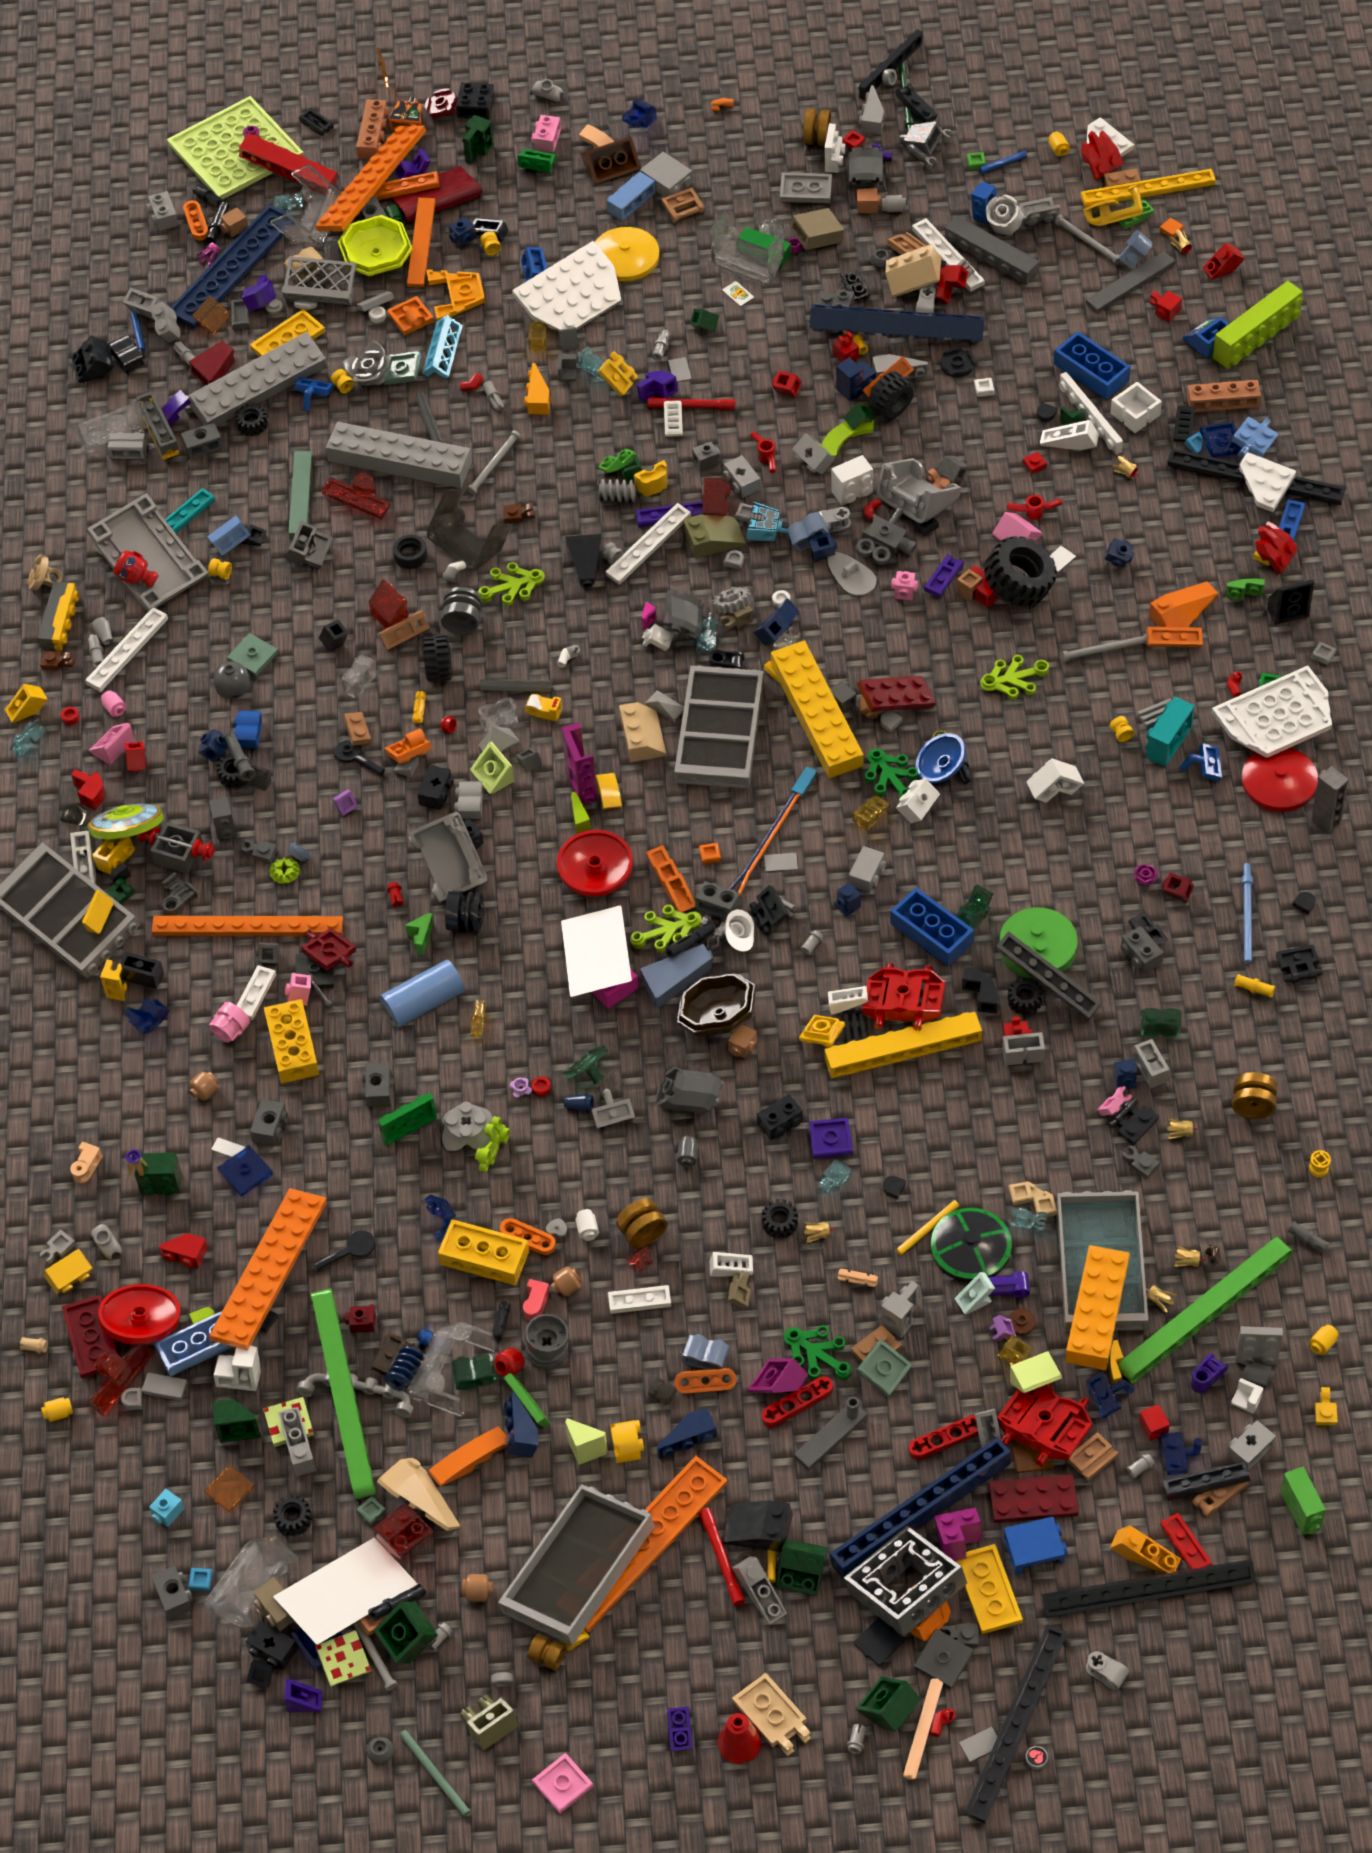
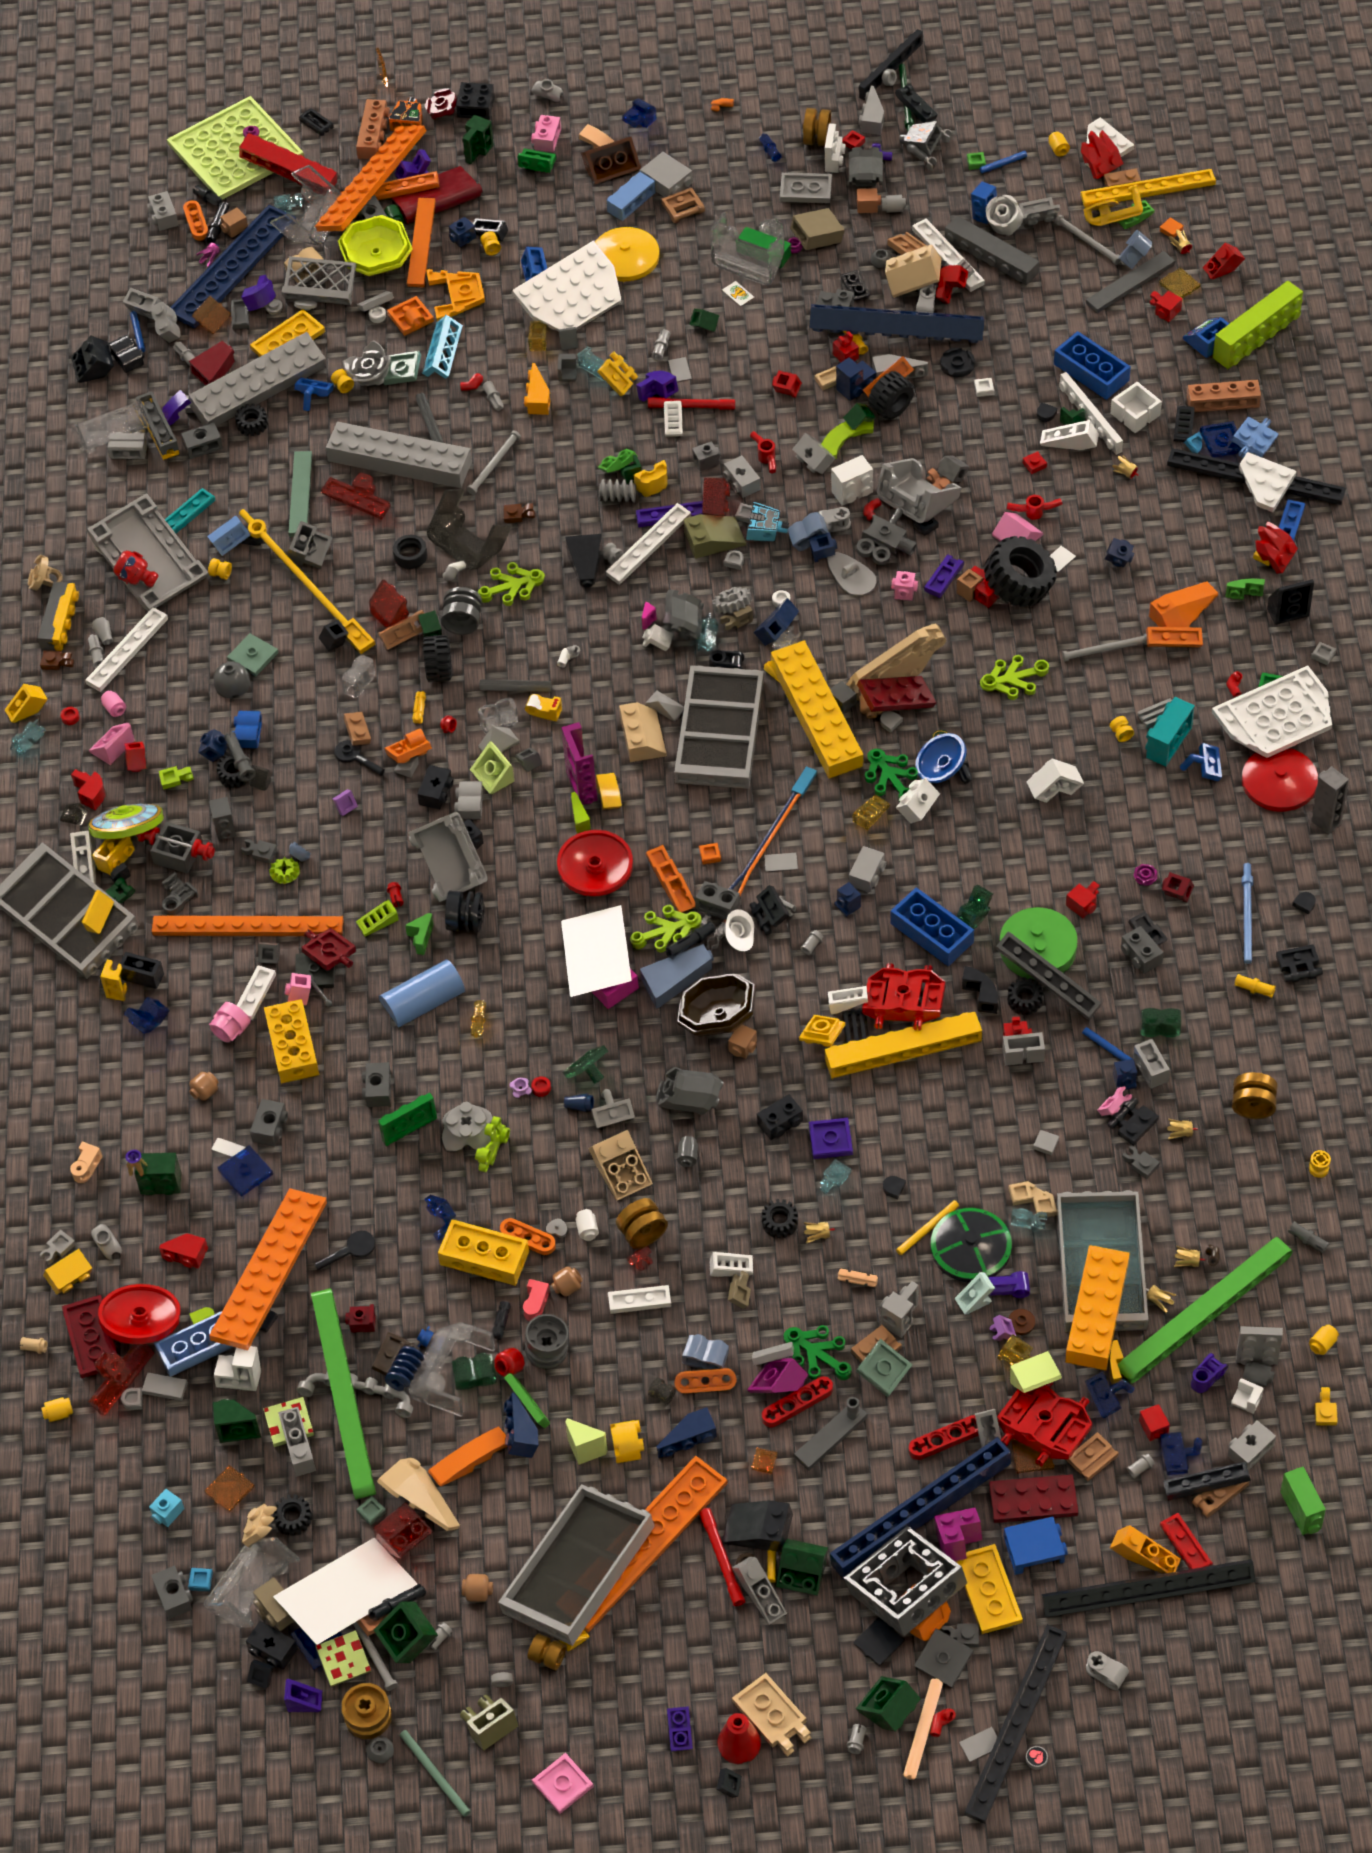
(171, 776): none -> lime plate
(257, 1524): none -> tan plate
(357, 635): none -> yellow bar
(366, 1711): none -> pearl gold wheel
(380, 910): none -> lime slope
(430, 624): none -> dark green panel
(620, 1165): none -> tan slope
(729, 1782): none -> black plate
(764, 1460): none -> clear orange plate
(770, 147): none -> clear blue axle
(773, 1353): none -> light grey tile
(826, 378): none -> tan tile
(903, 659): none -> tan connector
(1046, 1142): none -> light grey tile
(1083, 900): none -> red brick
(1105, 1044): none -> blue bar
(1180, 283): none -> clear yellow piece

